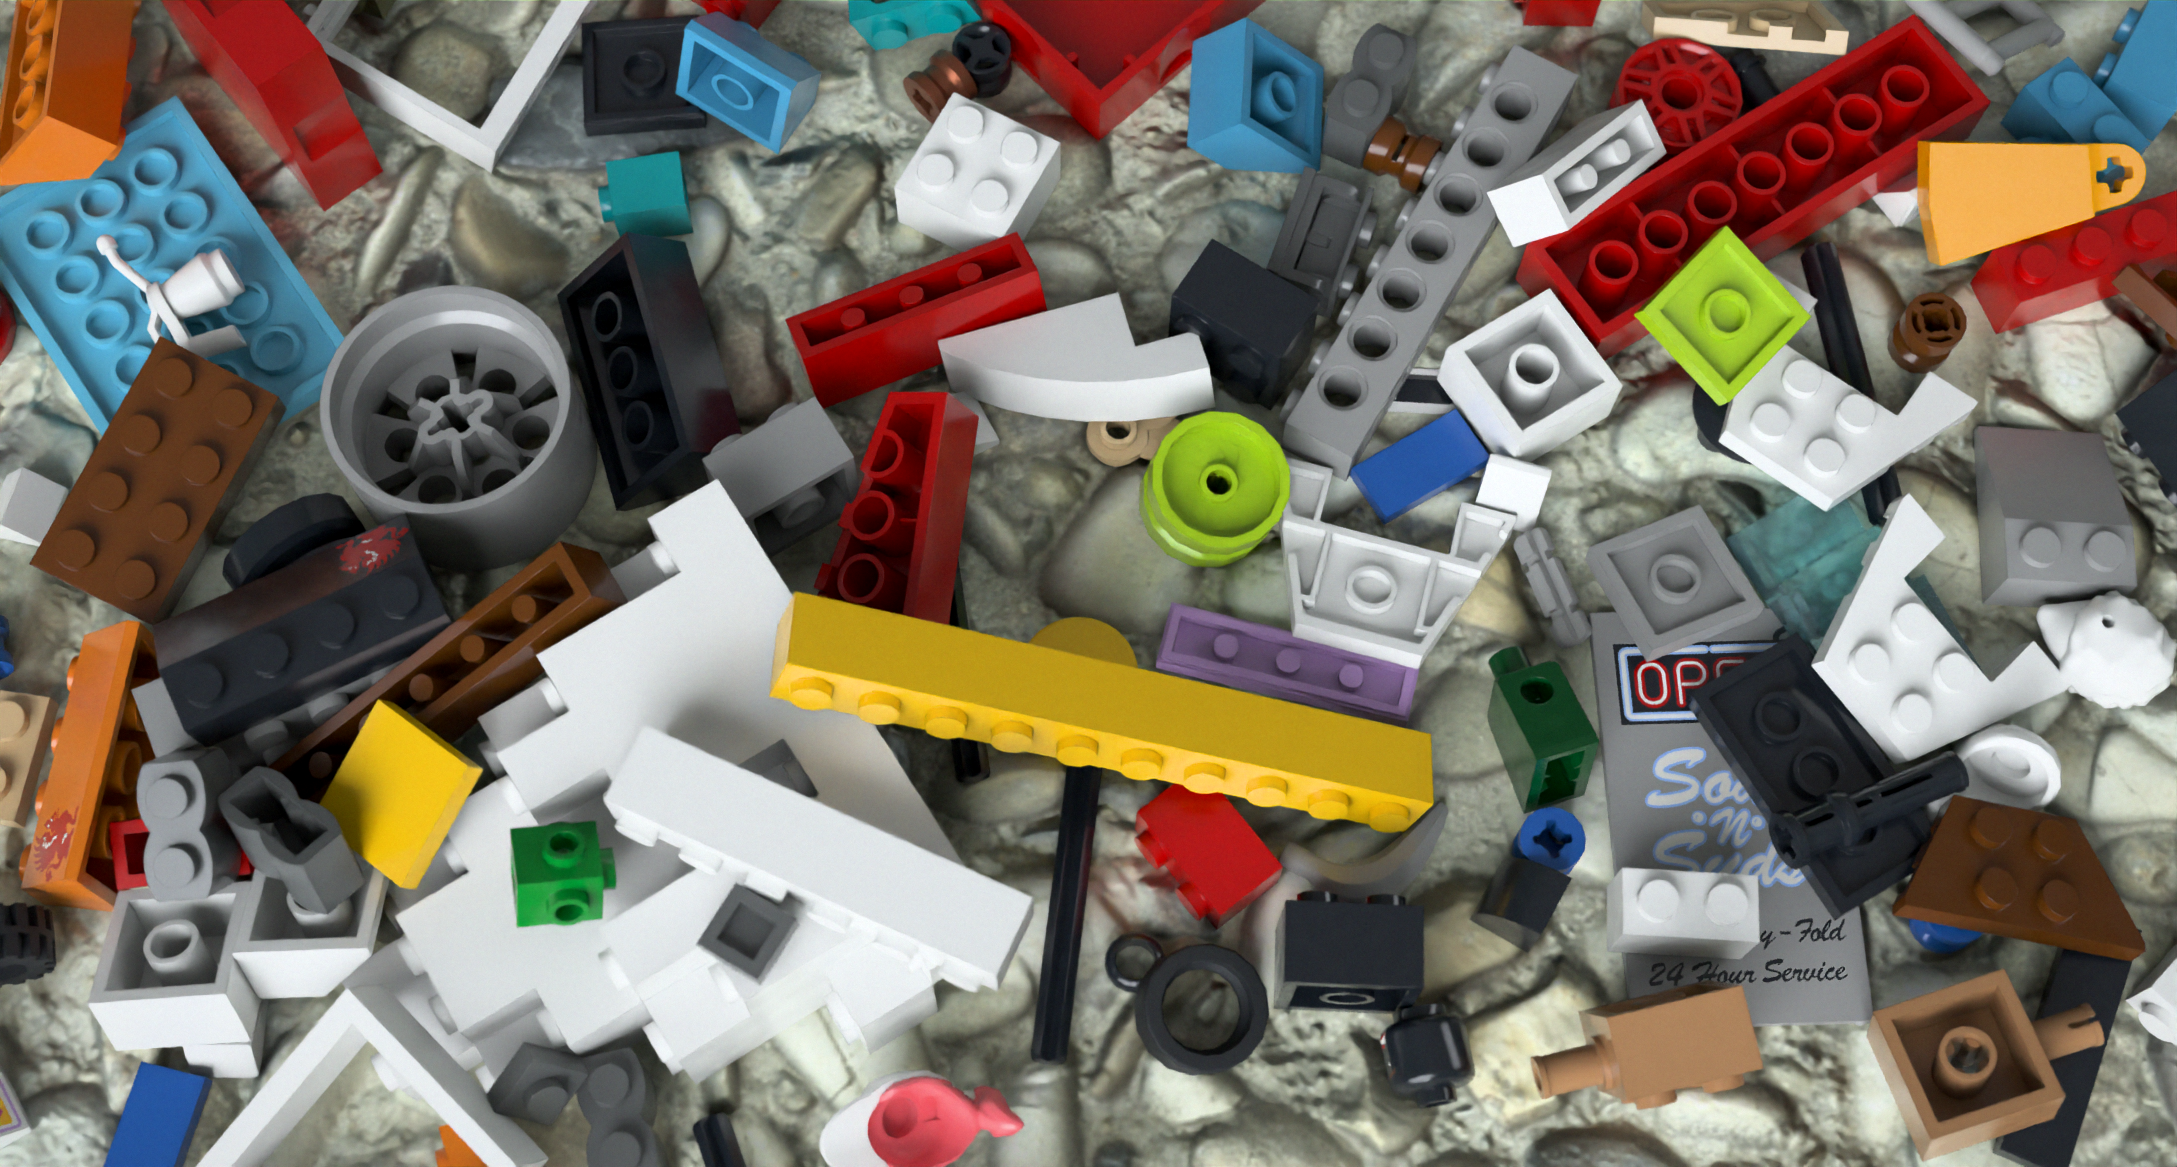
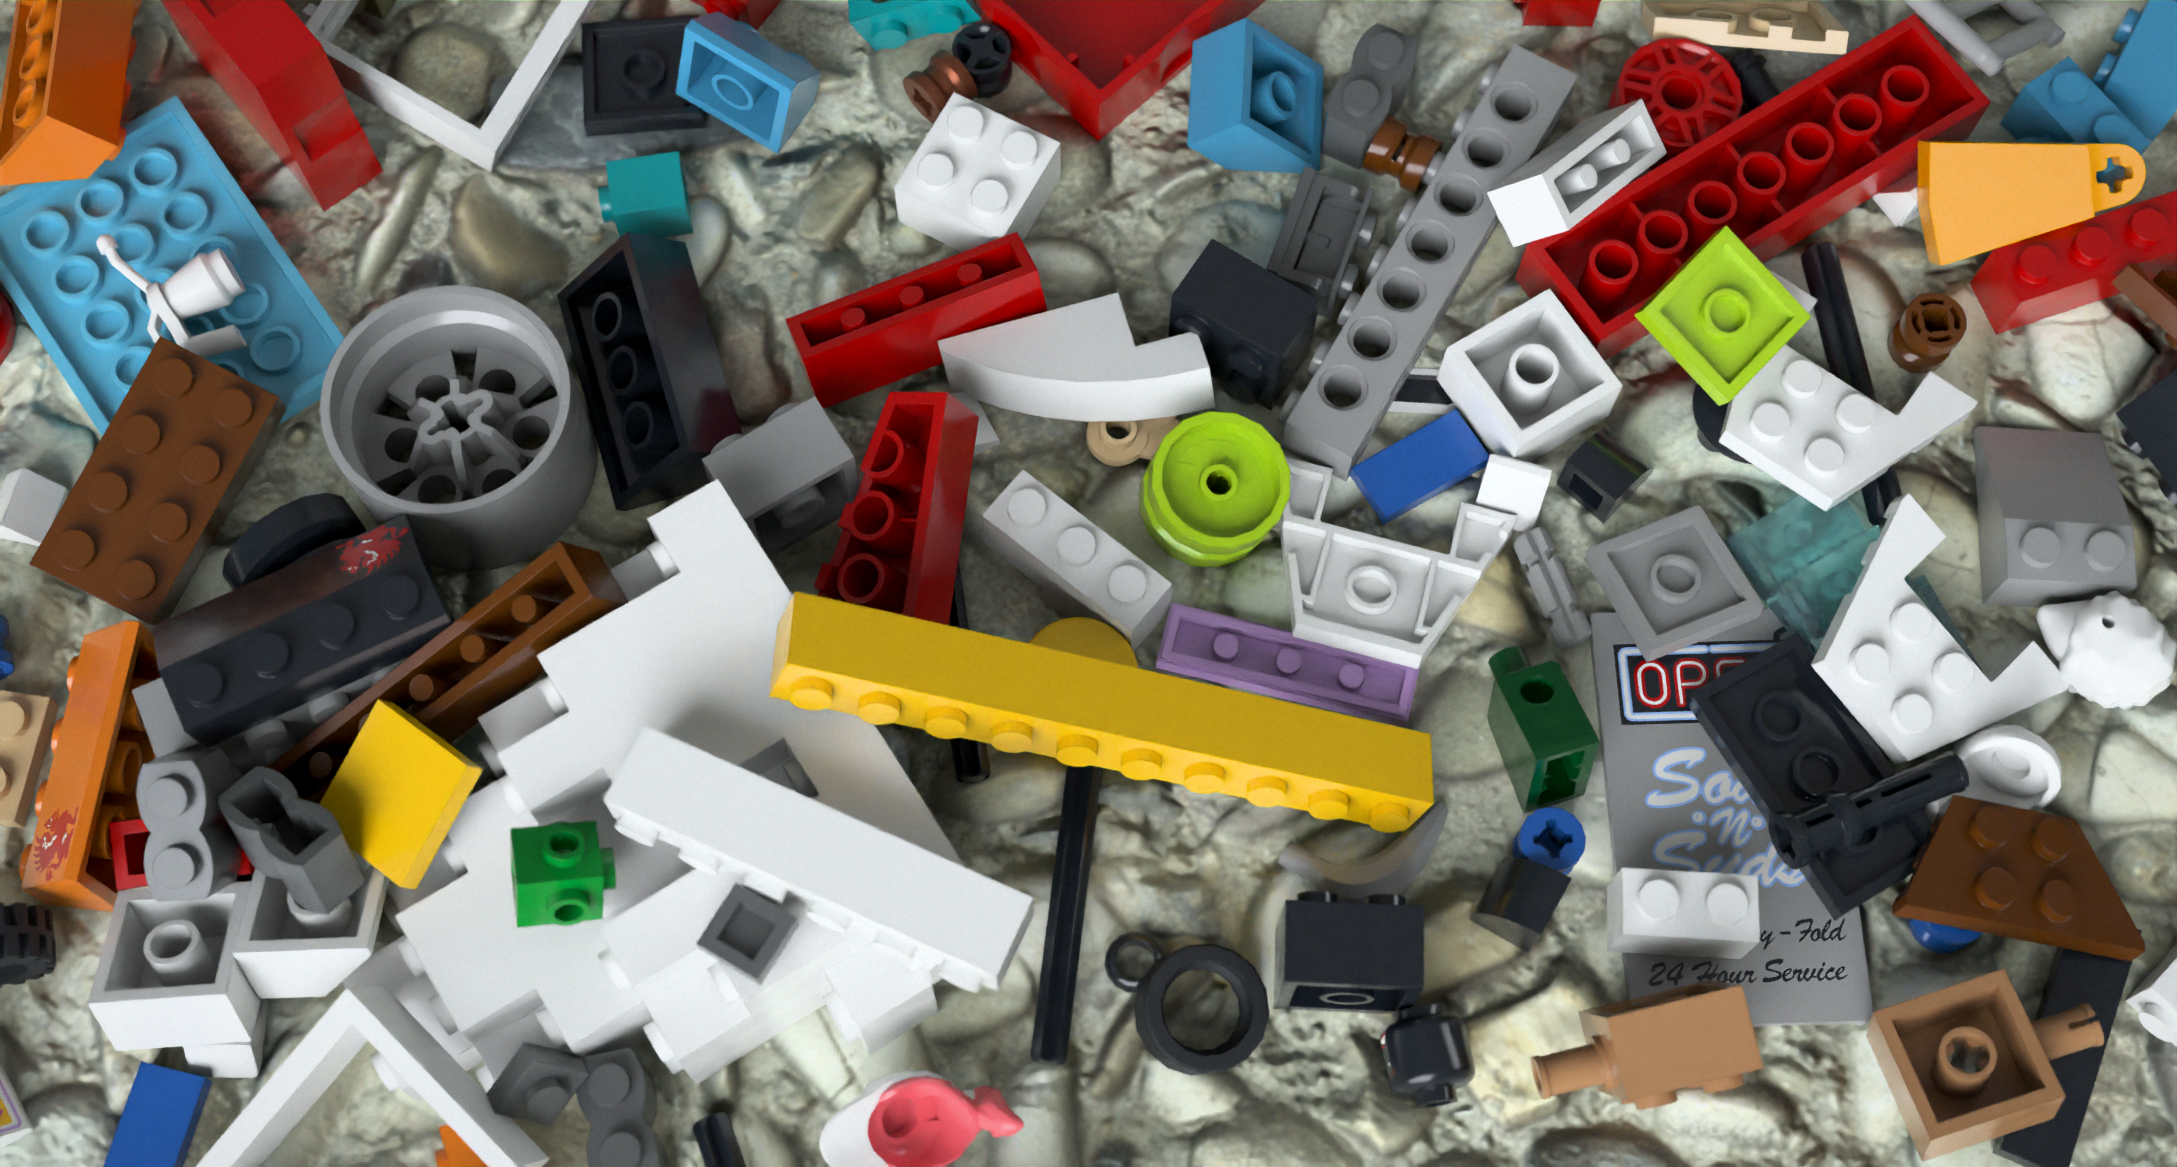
(1075, 559): none -> white brick
(1207, 851): red brick -> none
(1603, 474): none -> black brick

